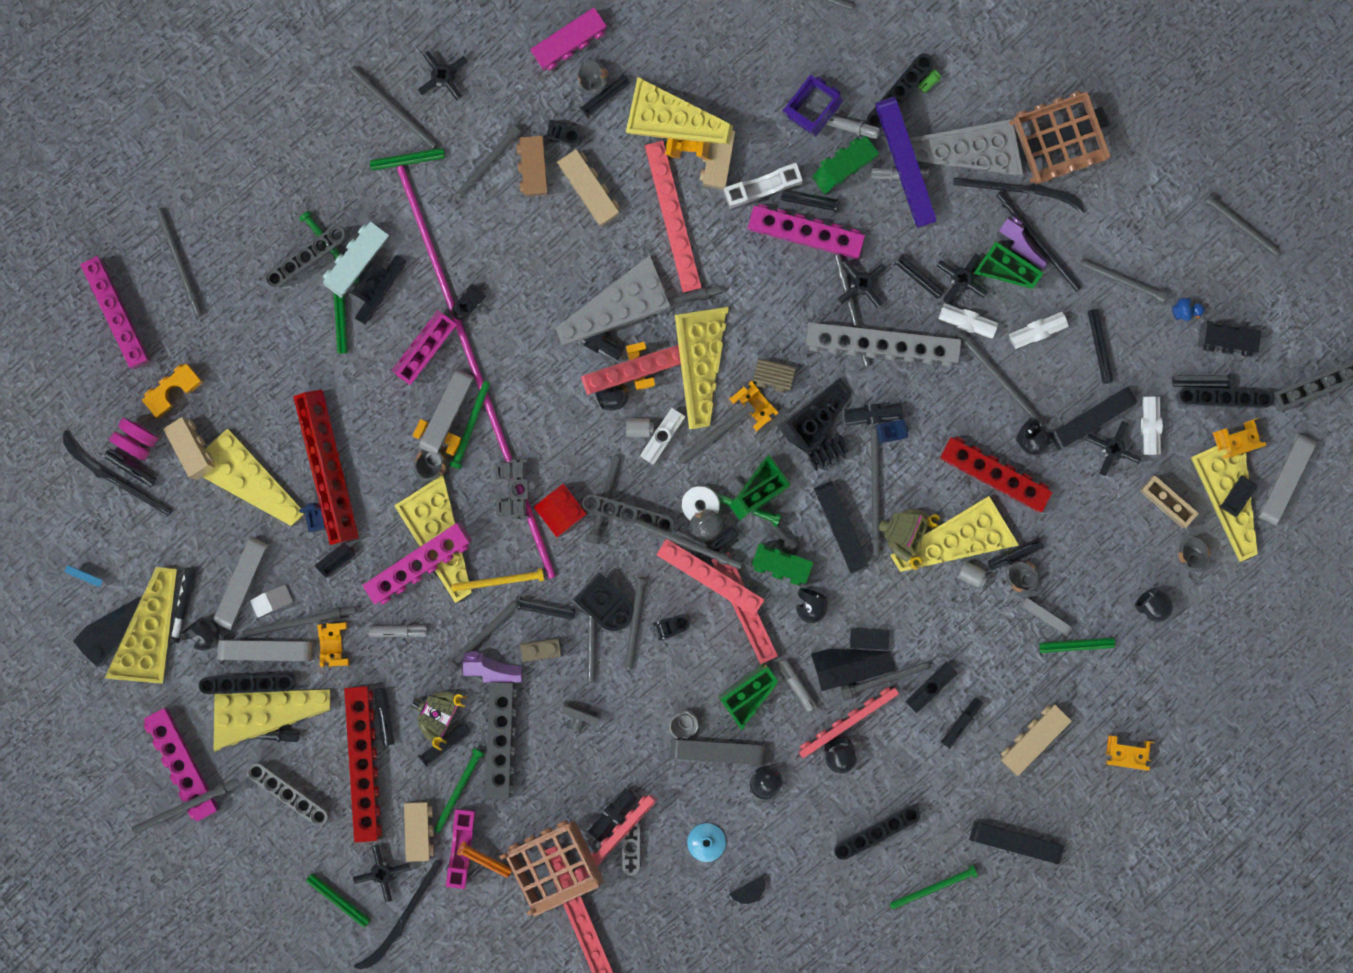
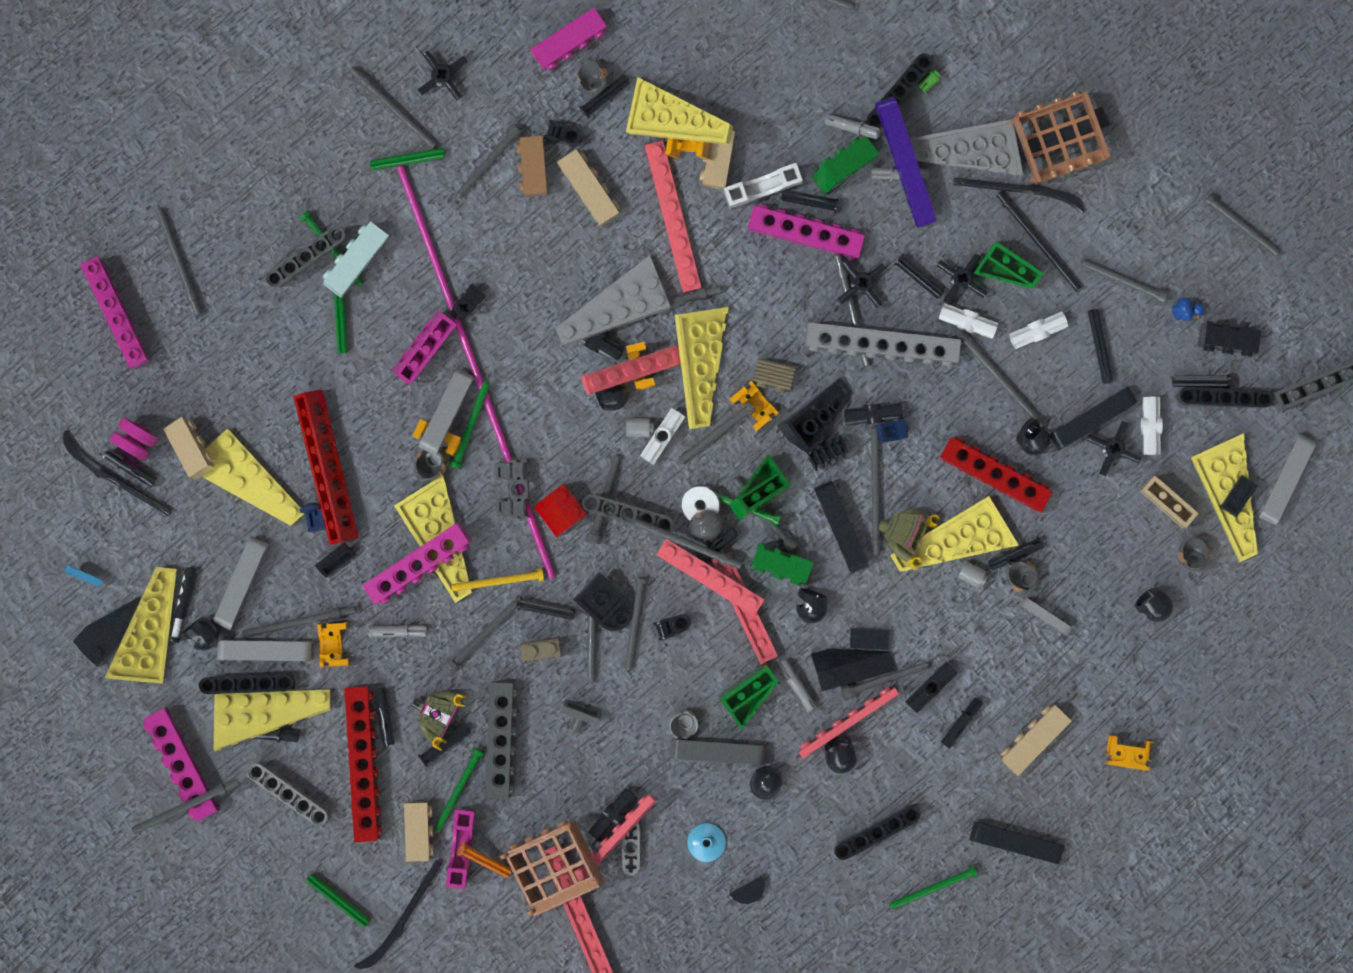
(157, 398): light orange arch -> none
(271, 601): white slope -> none
(374, 285): black bracket -> none
(376, 868): black bar -> none
(478, 665): medium lavender slope -> none
(801, 95): dark purple window -> none
(1014, 230): medium lavender slope -> none
(1077, 645): green axle -> none
(1240, 441): light orange piece -> none

